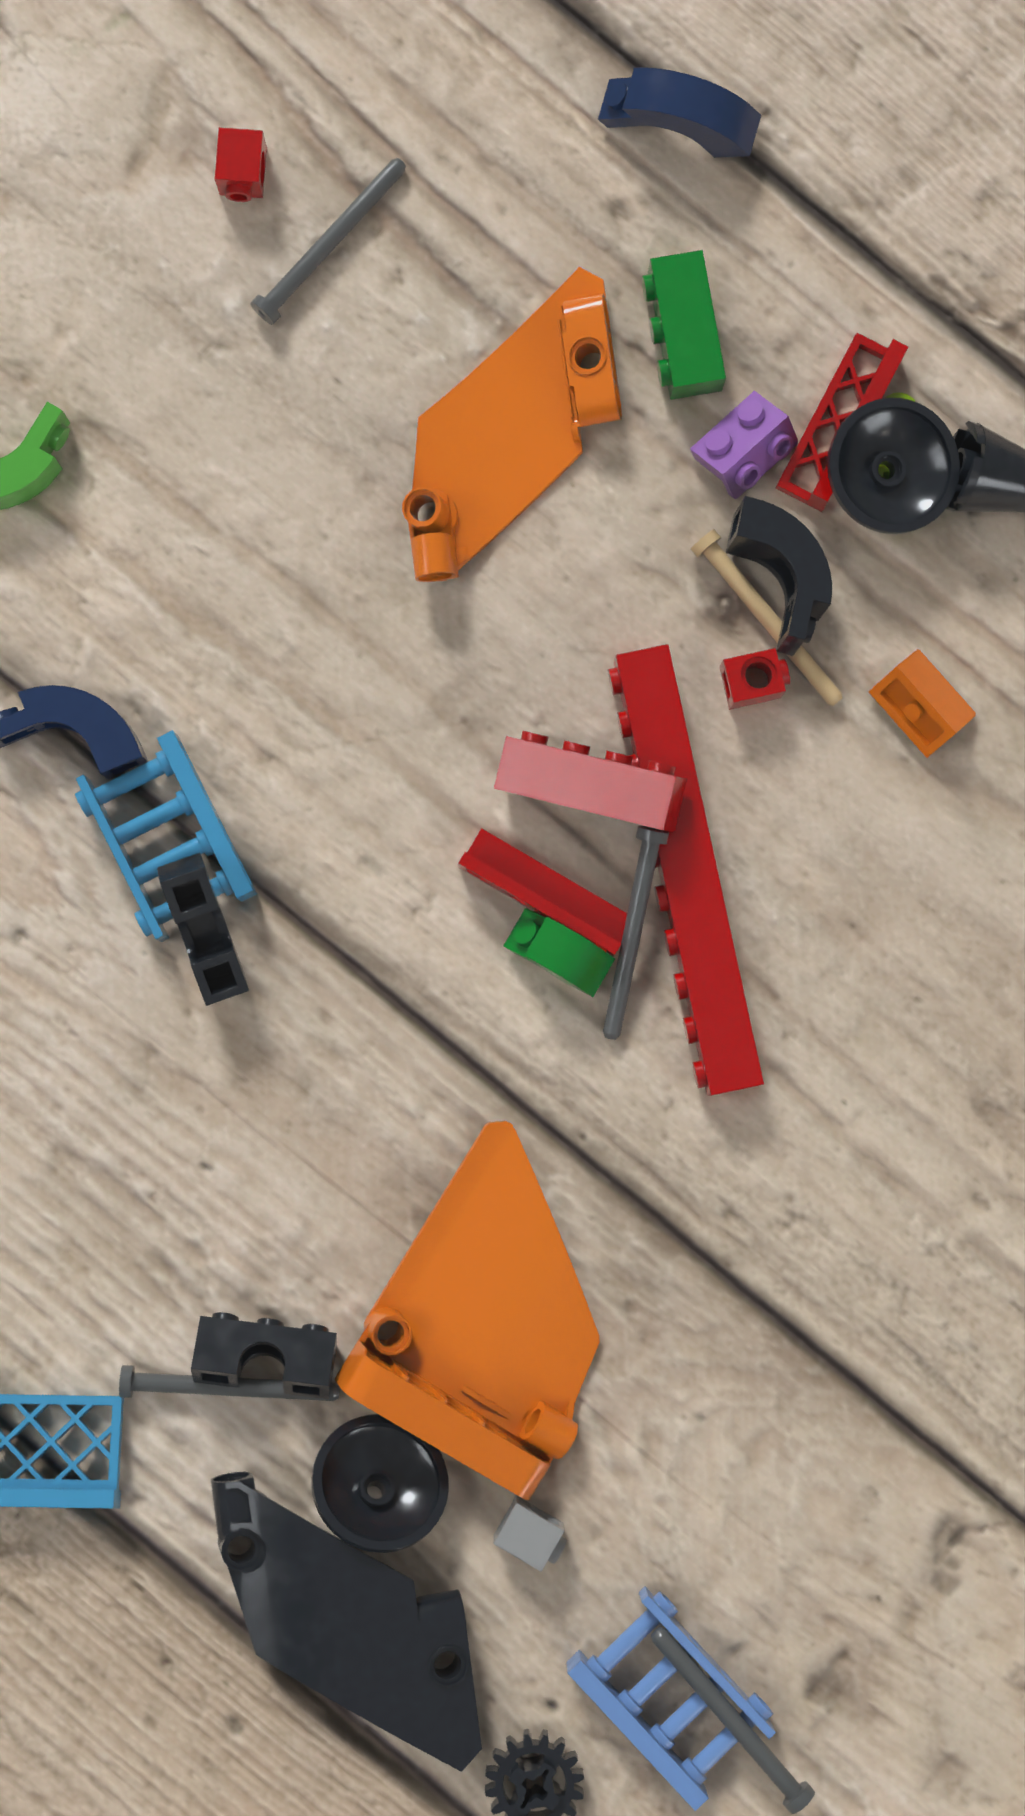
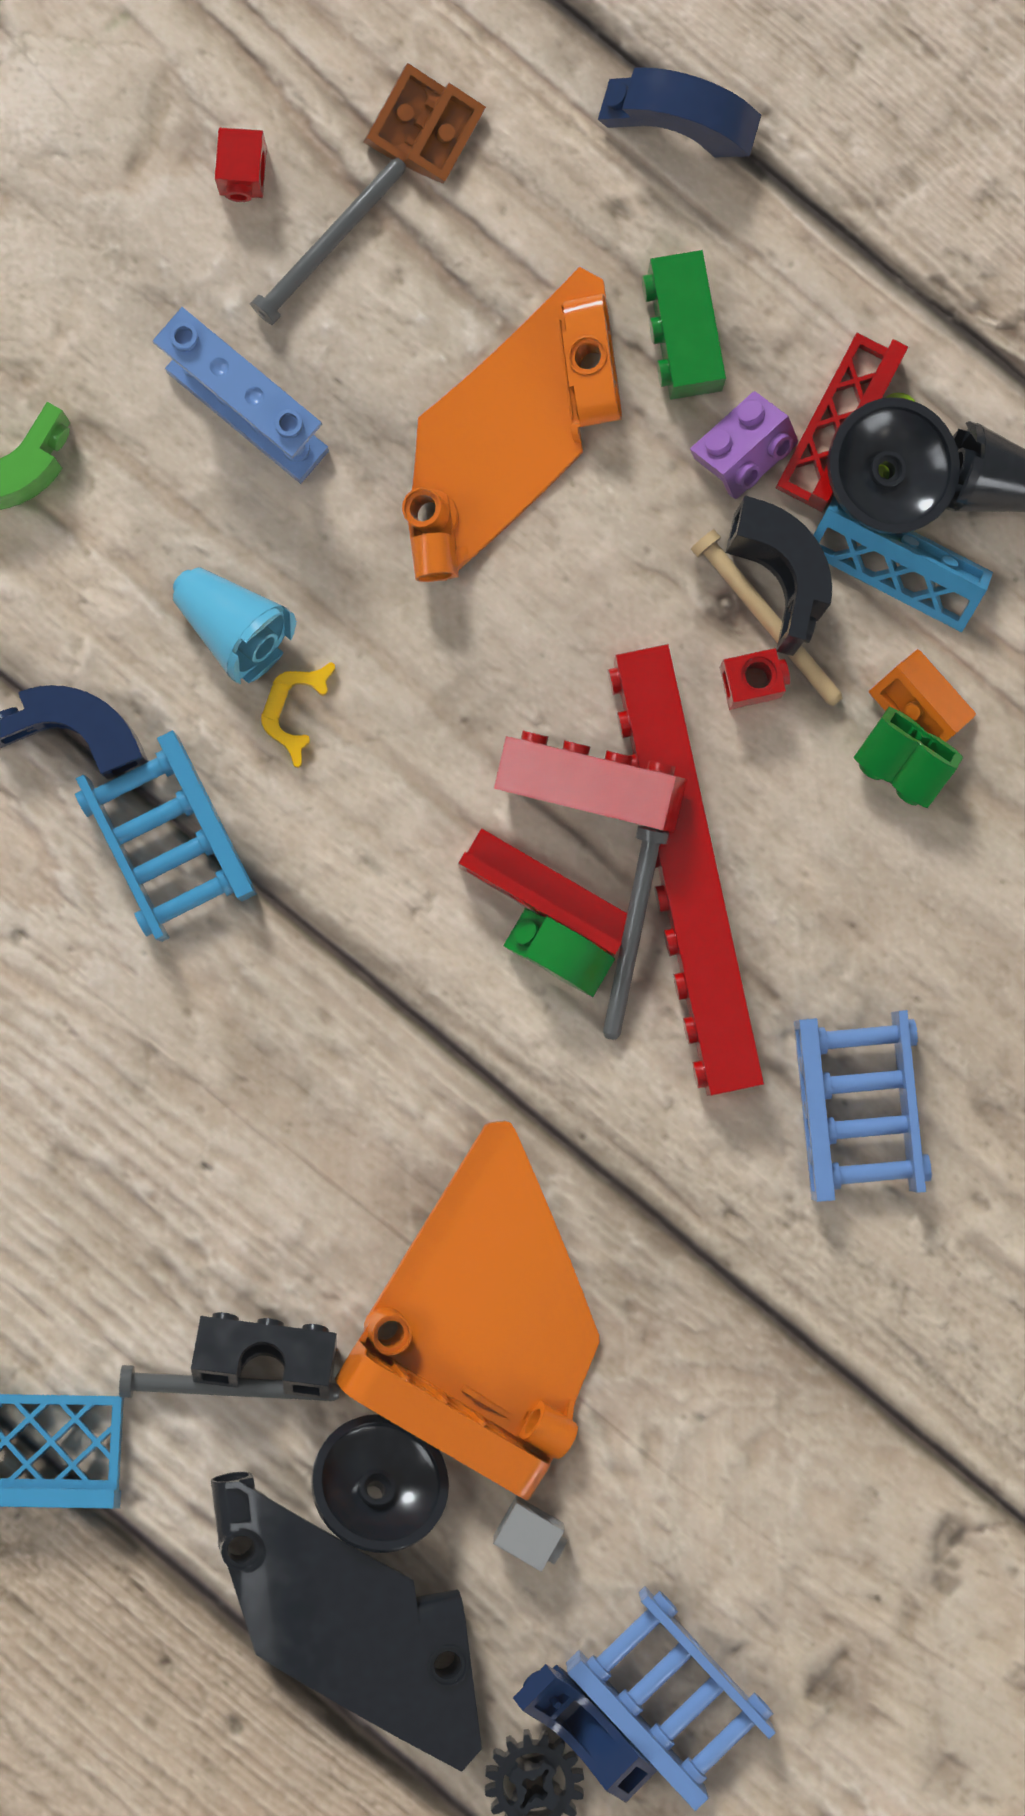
(202, 929): black arch -> none
(234, 622): none -> medium azure cone
(241, 395): none -> medium blue fence
(276, 701): none -> yellow helmet
(424, 124): none -> dark orange slope
(568, 1711): none -> dark blue arch
(796, 1794): dark grey bar -> none
(824, 1130): none -> medium blue fence
(907, 758): none -> green brick
(913, 554): none -> dark azure fence

